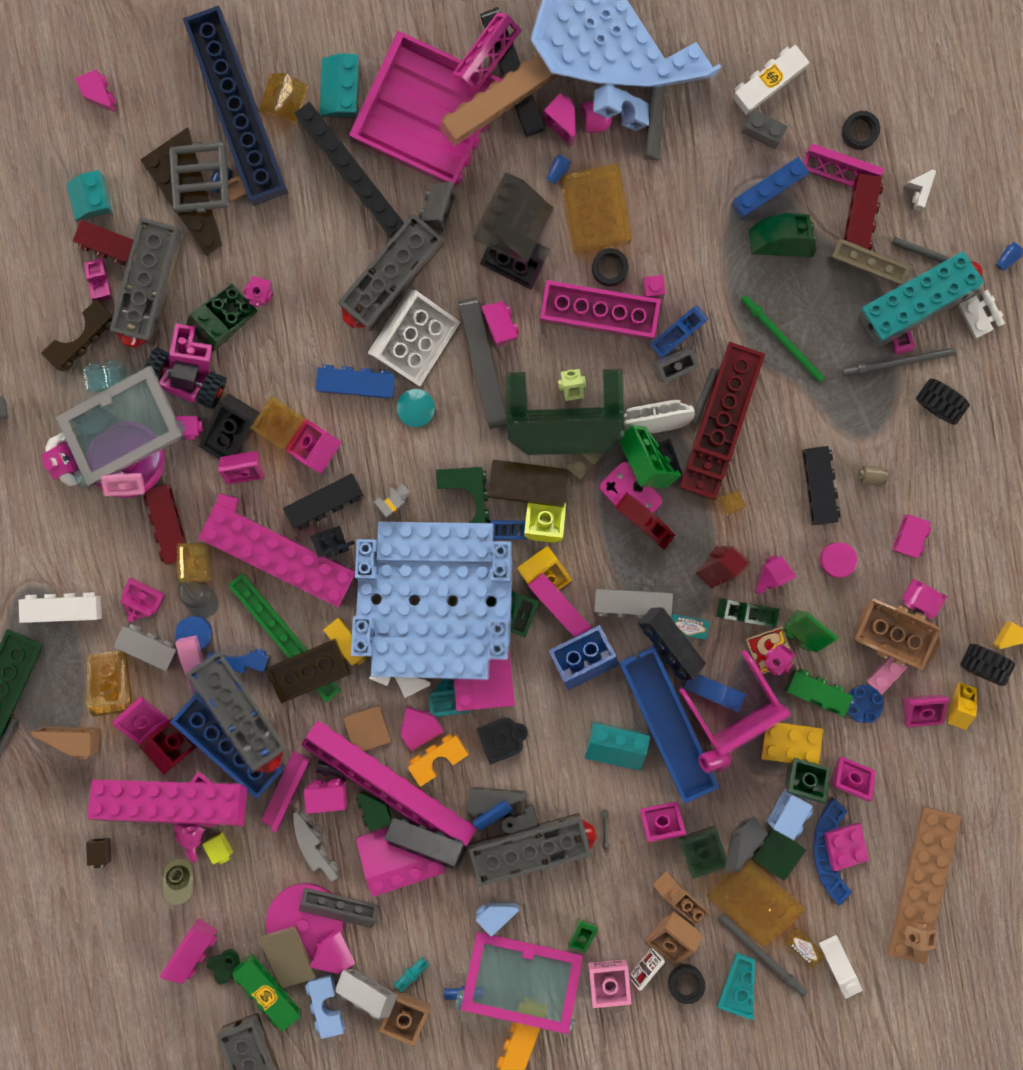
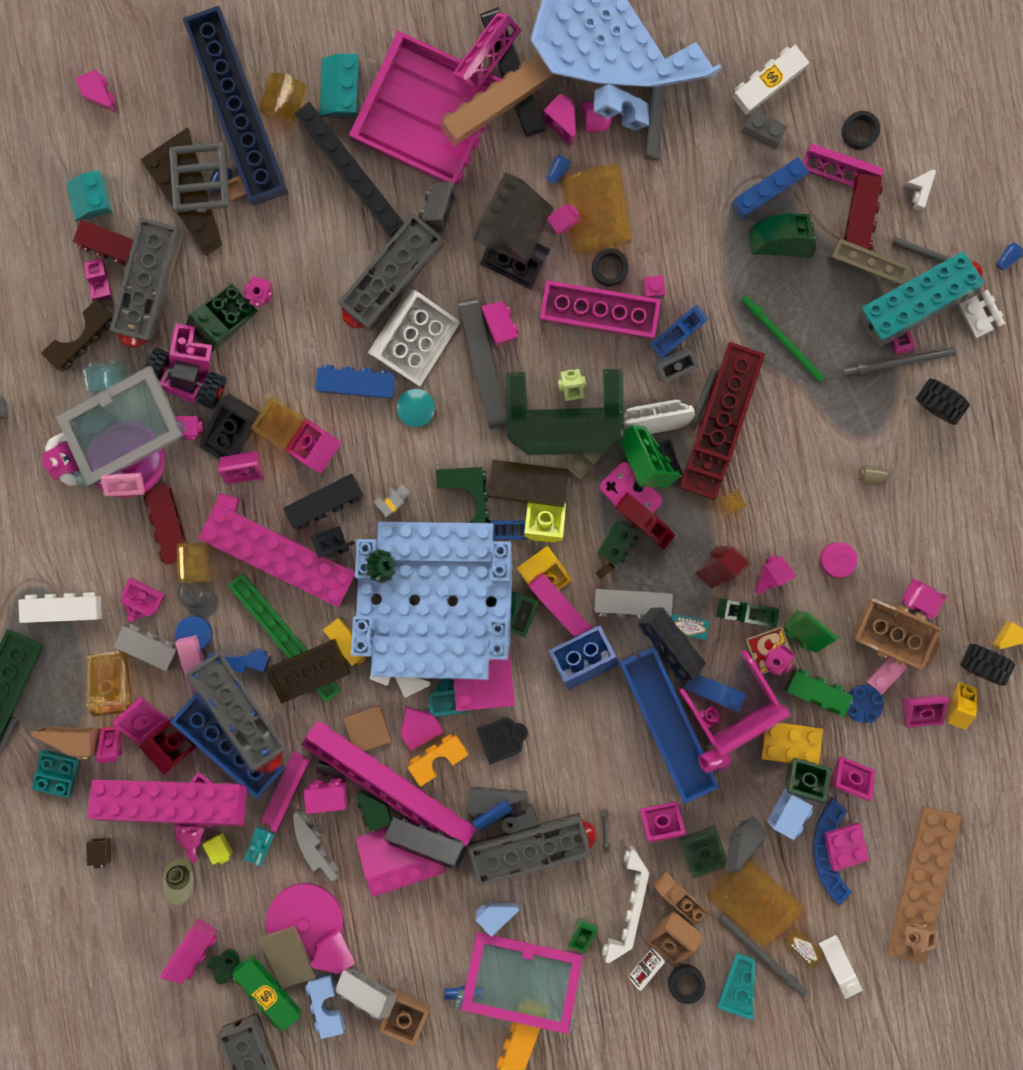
(55, 773): none -> teal slope
(109, 745): none -> dark pink slope
(259, 846): none -> teal hips
(338, 908): dark grey slope -> none
(380, 566): none -> dark green gear
(411, 974): teal pin -> none
(564, 218): none -> dark pink brick
(605, 570): none -> dark brown tile
(609, 983): bright pink brick -> none
(615, 948): none -> white slope
(617, 543): none -> dark green brick
(617, 746): teal slope -> none
(712, 713): none -> dark pink plate
(778, 854): dark green slope -> none
(820, 485): black brick -> none
(911, 536): dark pink brick -> none

